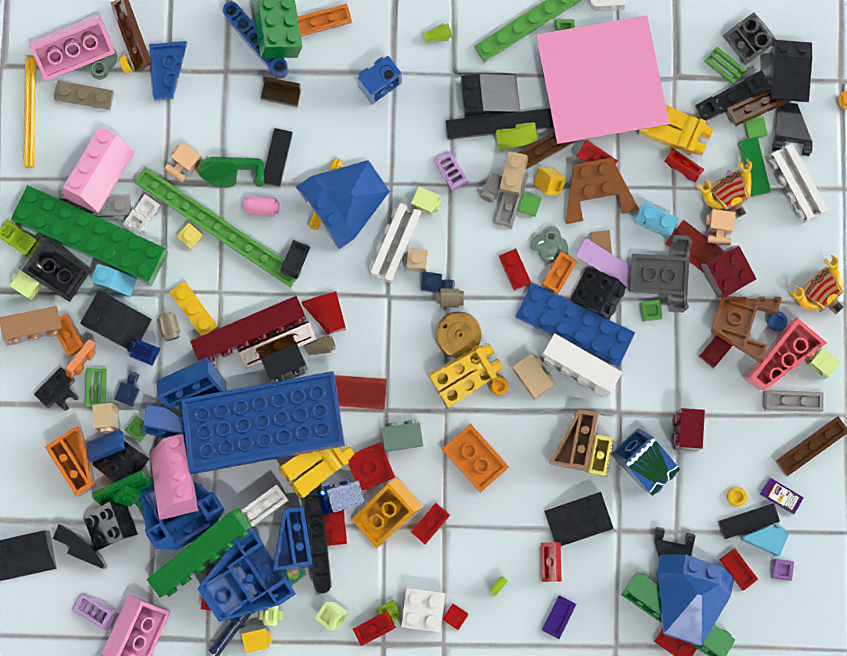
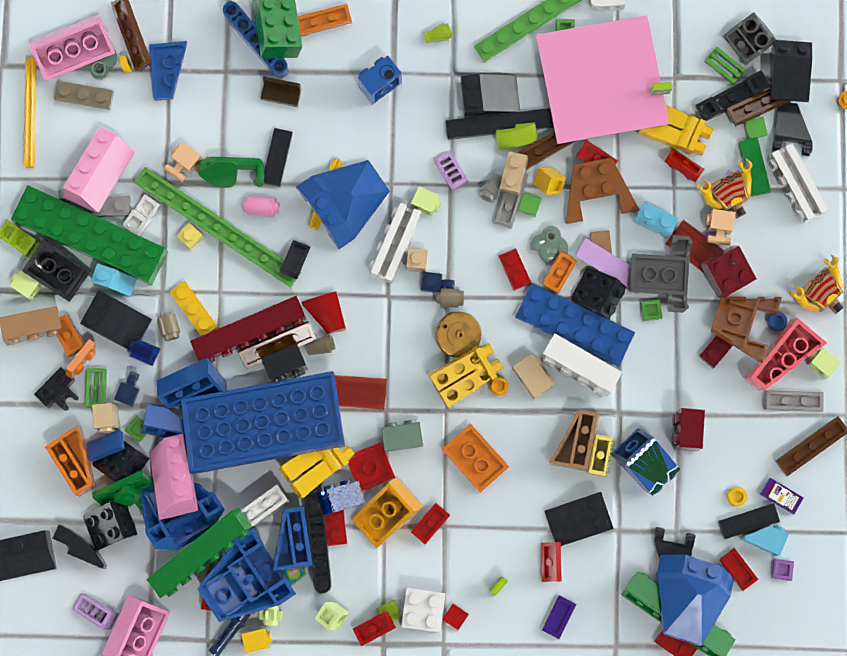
(661, 88): none -> lime tile

